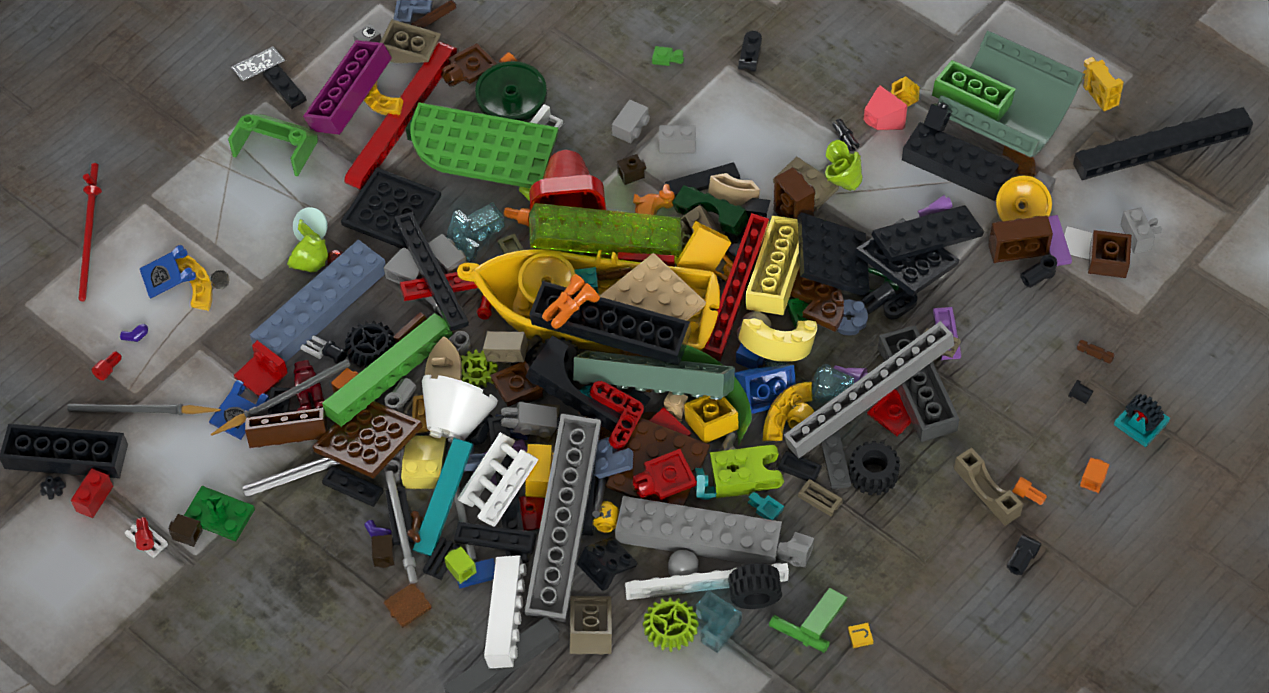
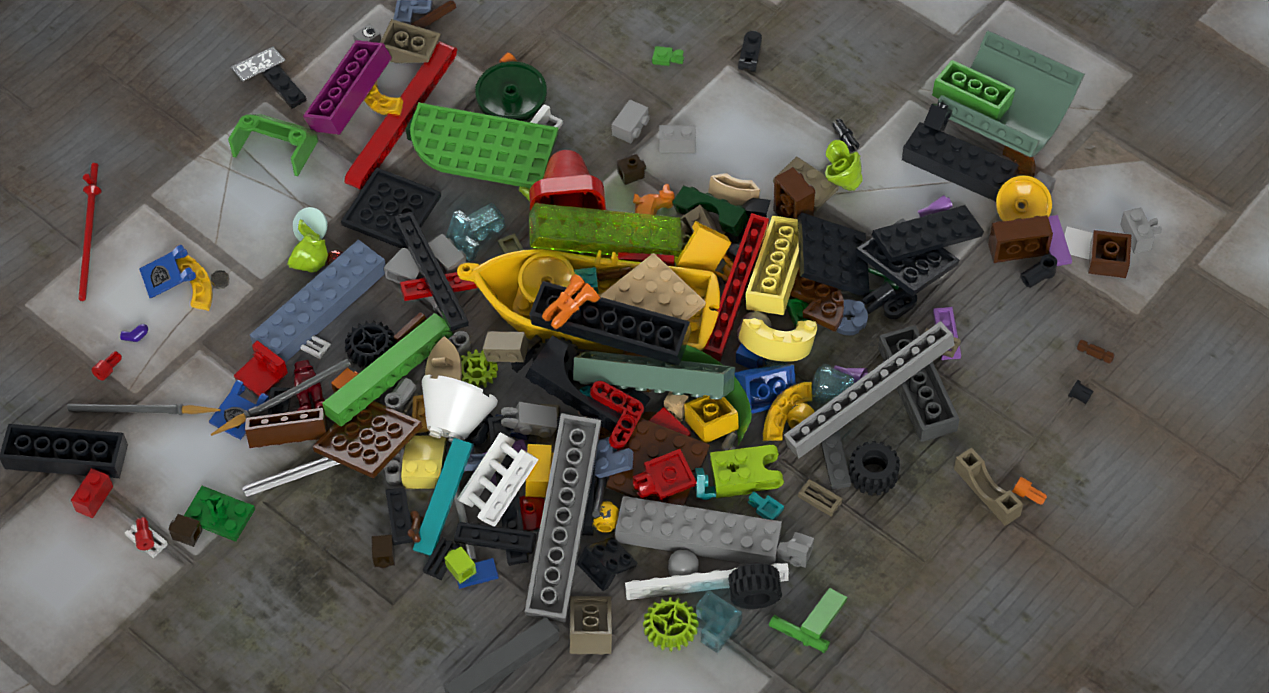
(52, 486): black plant -> none
(334, 352): black bush -> none
(352, 486): black tile -> none
(373, 530): dark purple arm -> none
(407, 605): clear orange piece -> none
(408, 561): light grey bar -> none
(467, 66): reddish brown plate -> none
(484, 310): red pin -> none
(504, 612): white brick -> none
(514, 385): reddish brown plate -> none
(521, 215): orange piece -> none
(702, 179): black tile -> none
(800, 468): black tile -> none
(860, 635): yellow tile -> none
(885, 111): coral slope -> none
(891, 413): red tile -> none
(906, 90): yellow brick -> none
(1025, 551): black piece -> none
(1094, 475): orange brick -> none
(1101, 84): yellow hips -> none
(1142, 419): plate -> none
(1162, 143): black brick -> none

